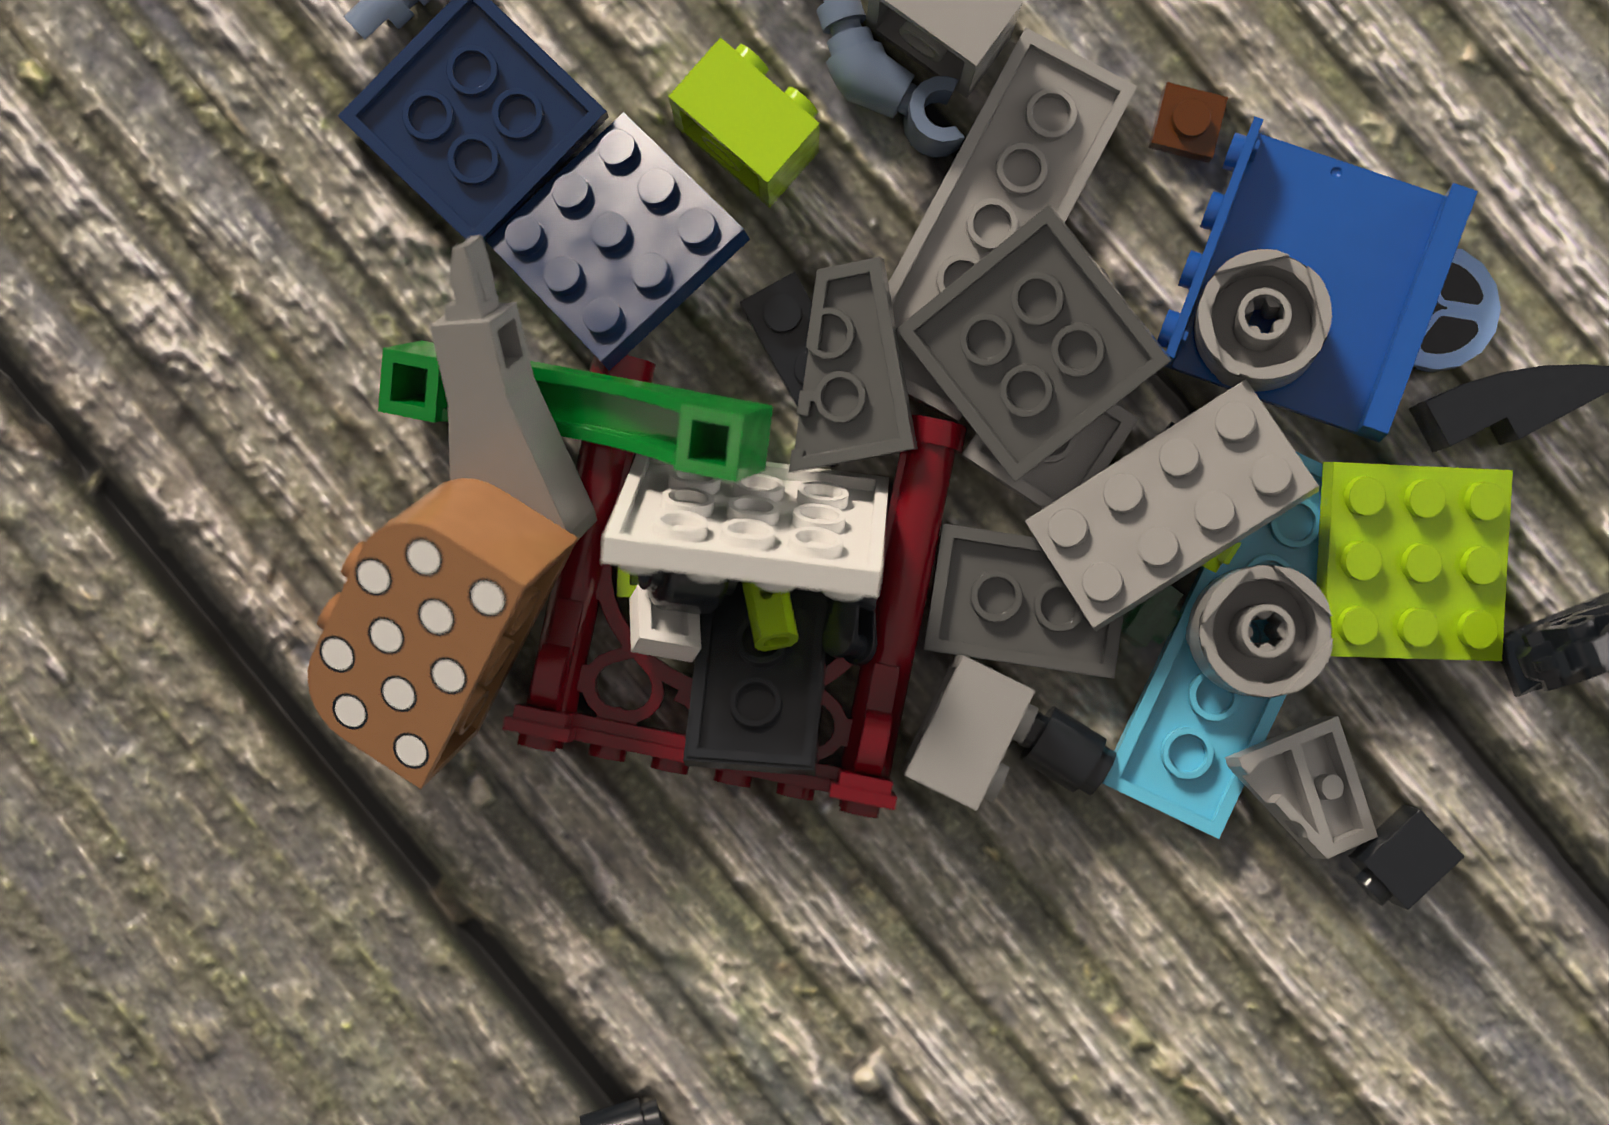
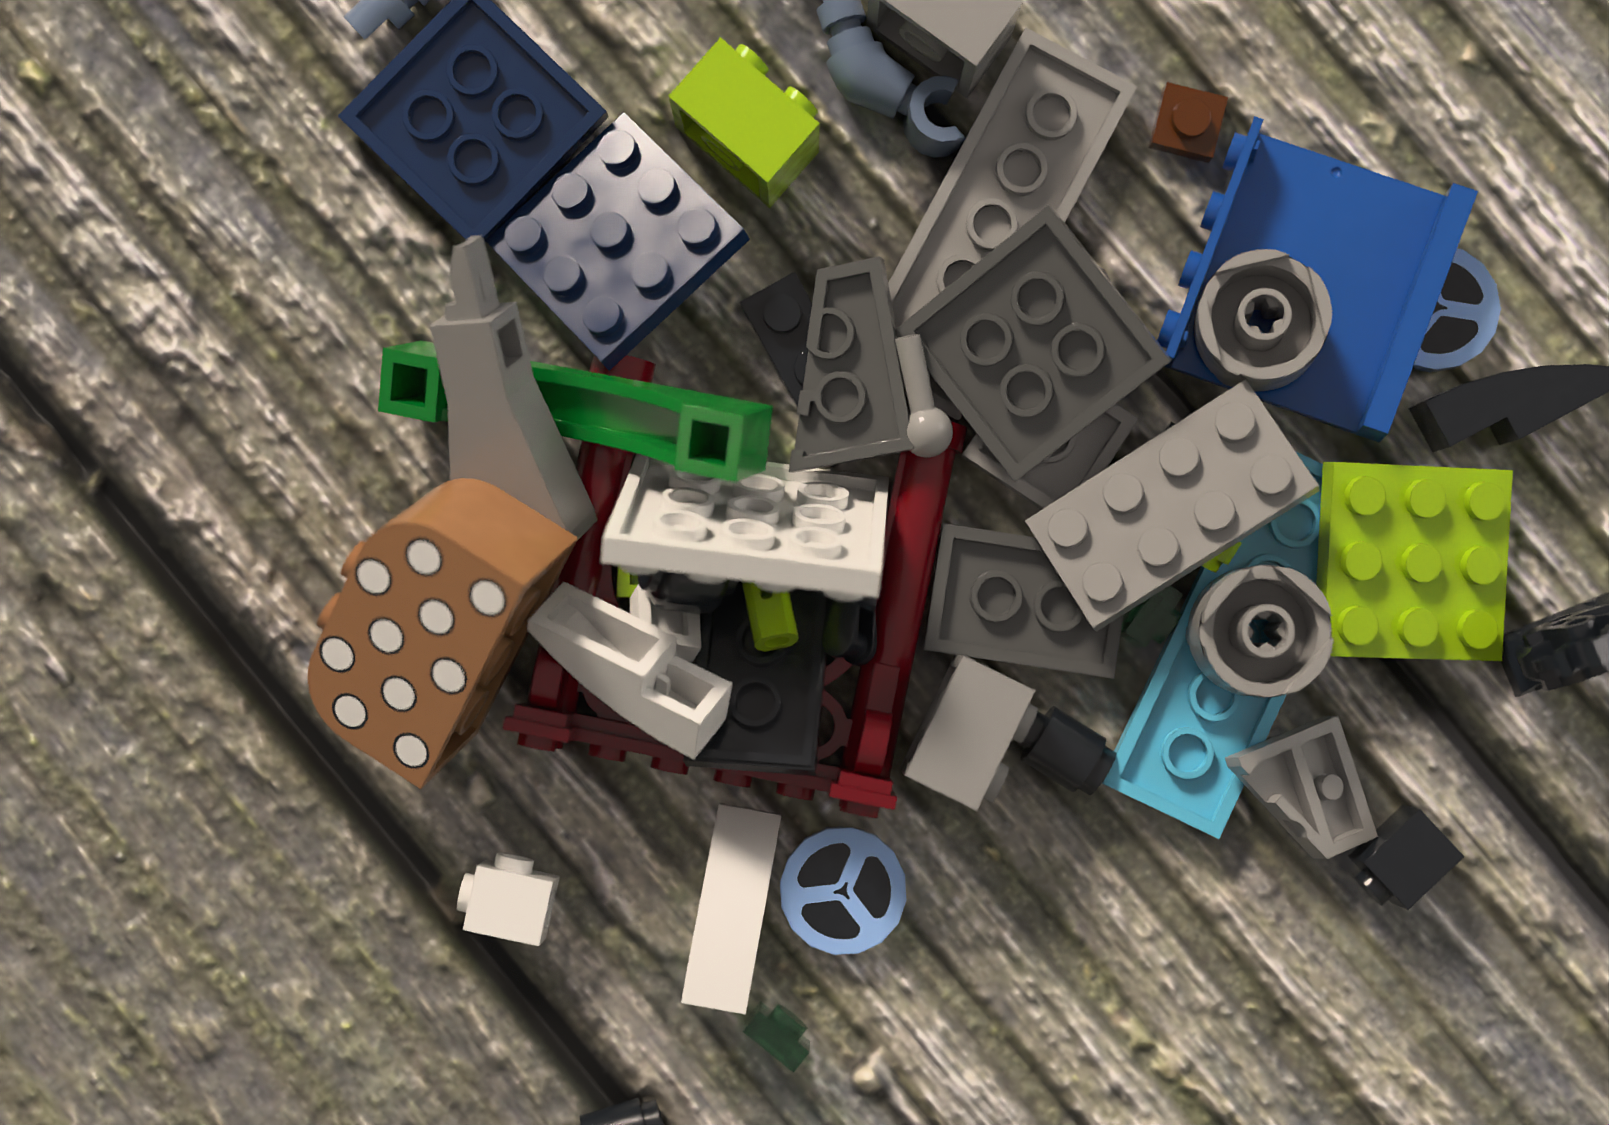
(508, 899): none -> white brick
(632, 668): none -> white slope
(731, 909): none -> white slope
(779, 1034): none -> clear green plate
(843, 890): none -> light blue tile
(928, 426): none -> light grey bar

